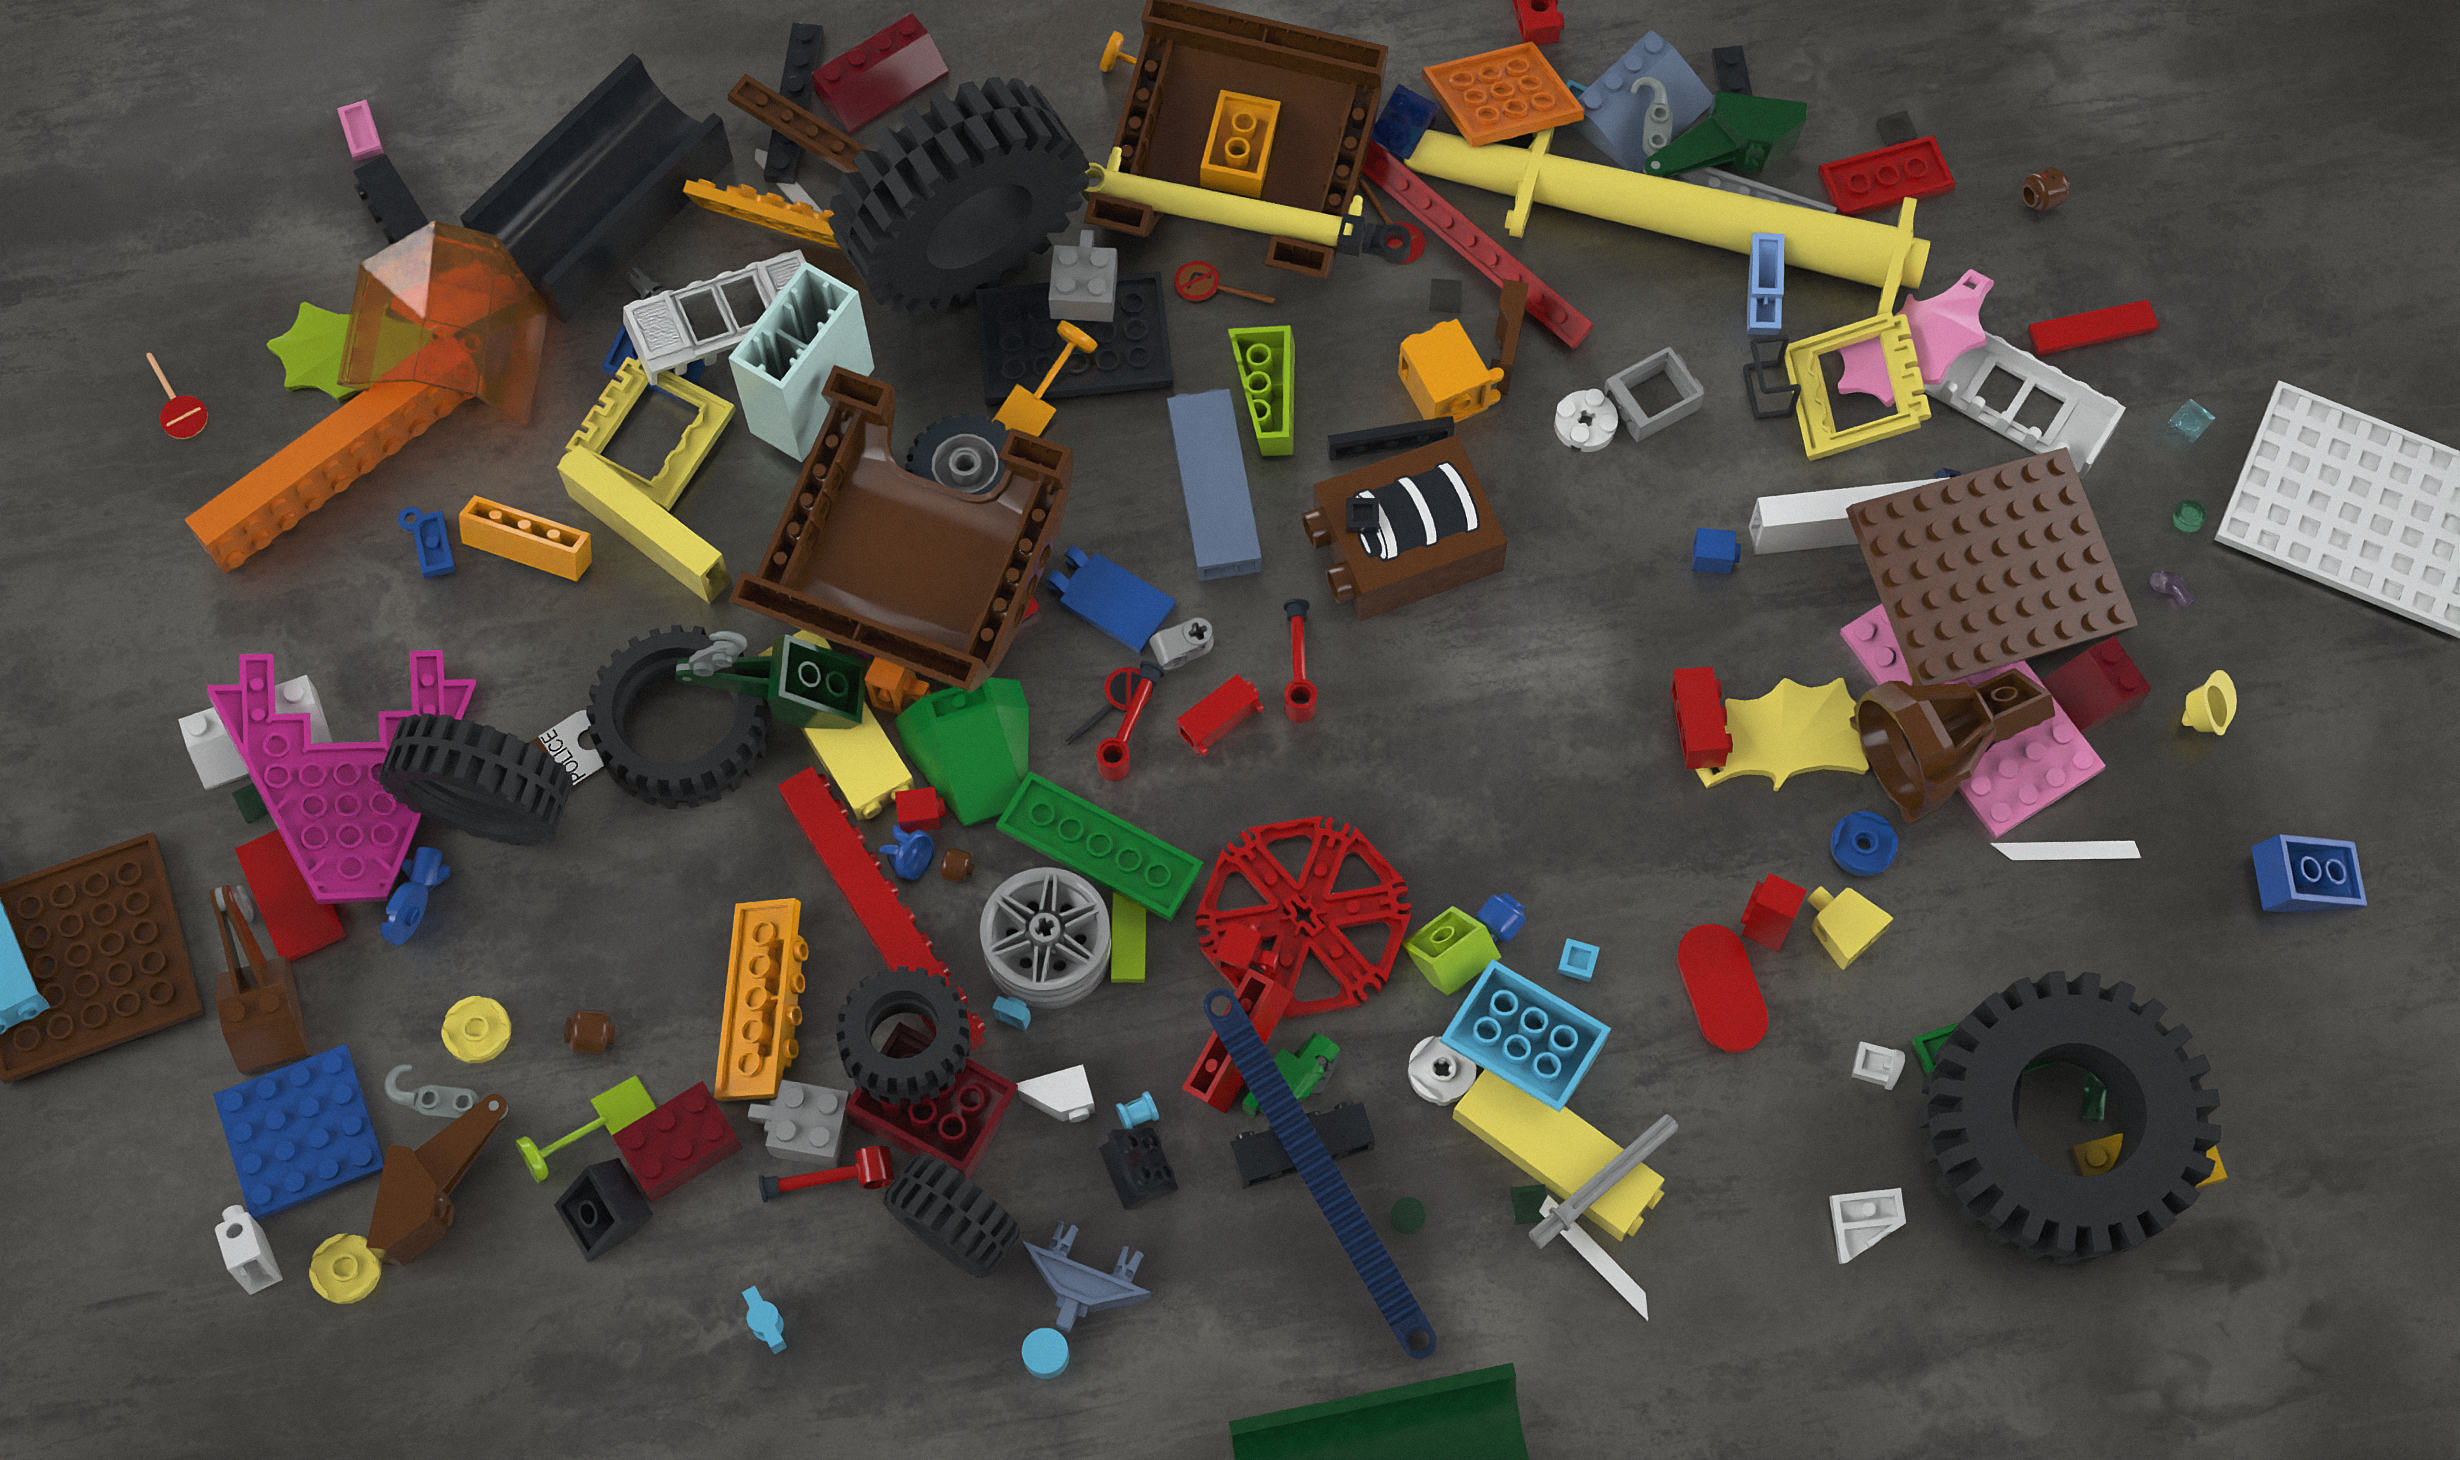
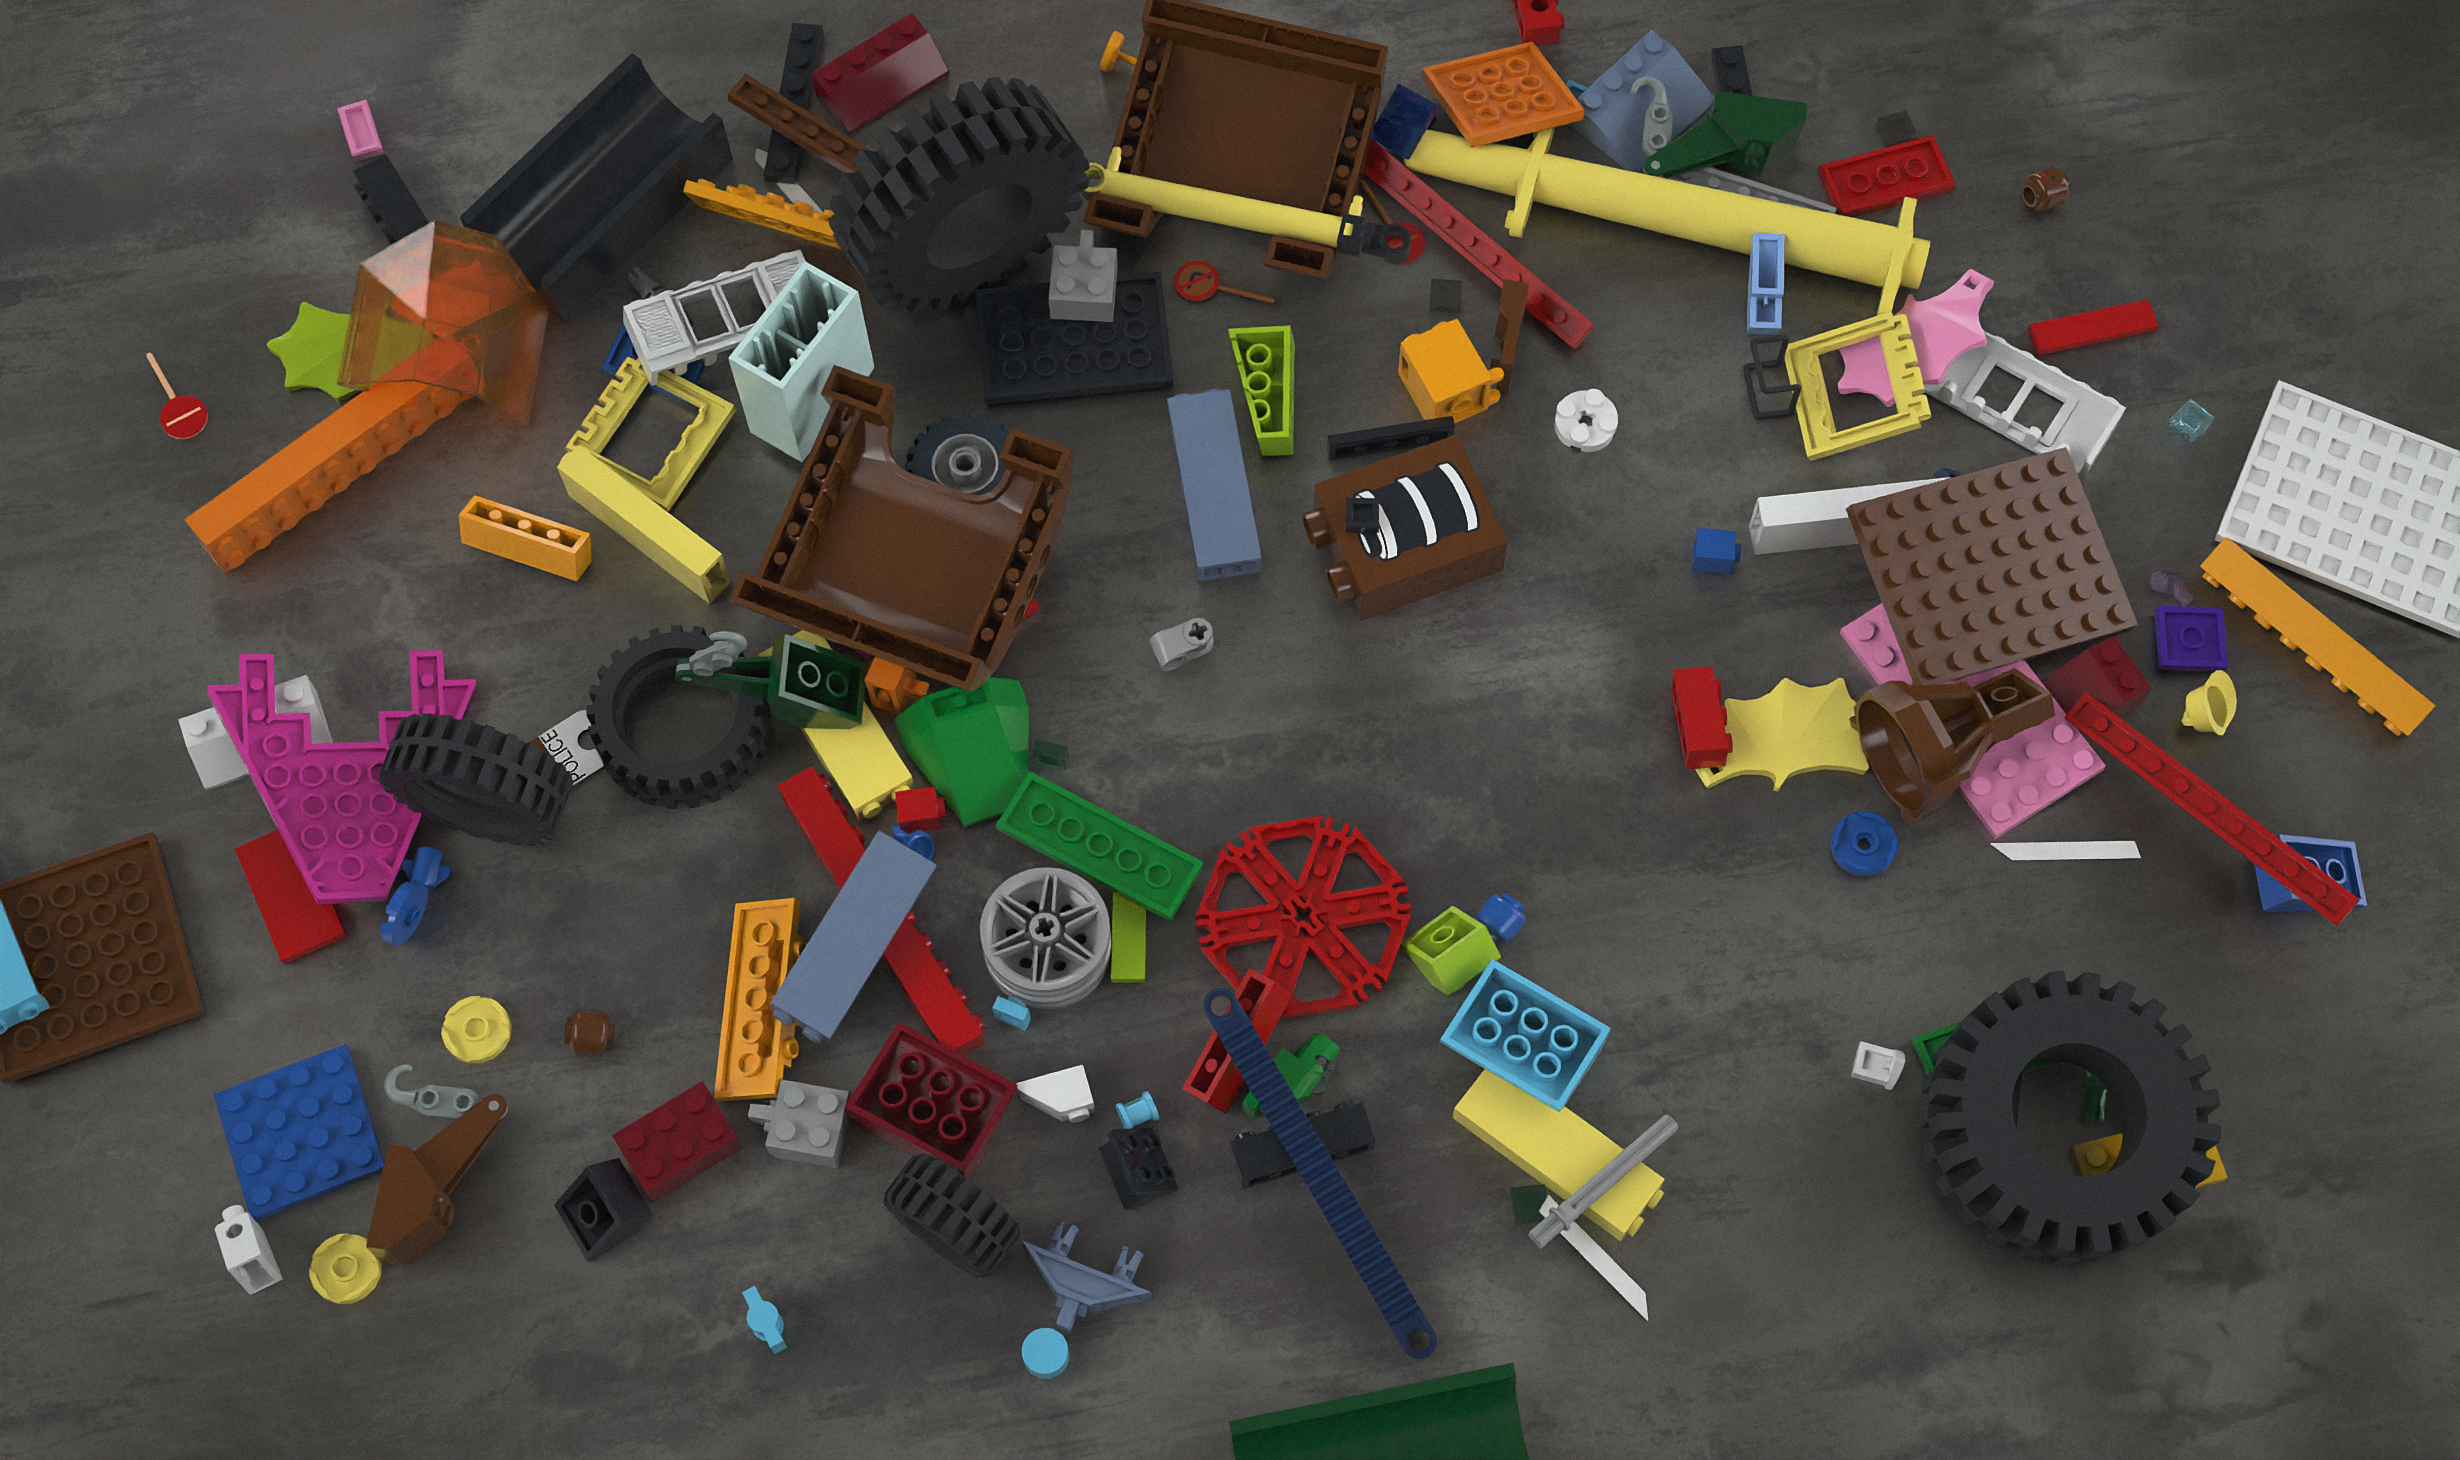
(250, 803): clear green tile -> none
(258, 1001): reddish brown slope -> none
(431, 541): blue hinge -> none
(616, 1109): lime piece -> none
(851, 938): none -> sand blue brick
(871, 1168): red piece -> none
(897, 994): black tyre -> none
(956, 866): reddish brown piece -> none
(1026, 410): light orange piece -> none
(1050, 754): none -> clear green tile
(1111, 599): blue tile -> none
(1118, 746): red piece -> none
(1119, 692): piece -> none
(1218, 714): red brick -> none
(1239, 144): light orange slope -> none
(1242, 949): red brick -> none
(1299, 687): red piece -> none
(1408, 1215): clear green tile -> none
(1440, 1089): white plate -> none
(1578, 960): medium azure plate -> none
(1630, 412): light grey window -> none
(1722, 988): red tile -> none
(1771, 911): red brick -> none
(1847, 923): light yellow torso -> none
(1865, 1219): white wing -> none
(2189, 515): clear green tile -> none
(2190, 638): none -> dark purple plate
(2212, 810): none -> red plate
(2317, 636): none -> light orange brick

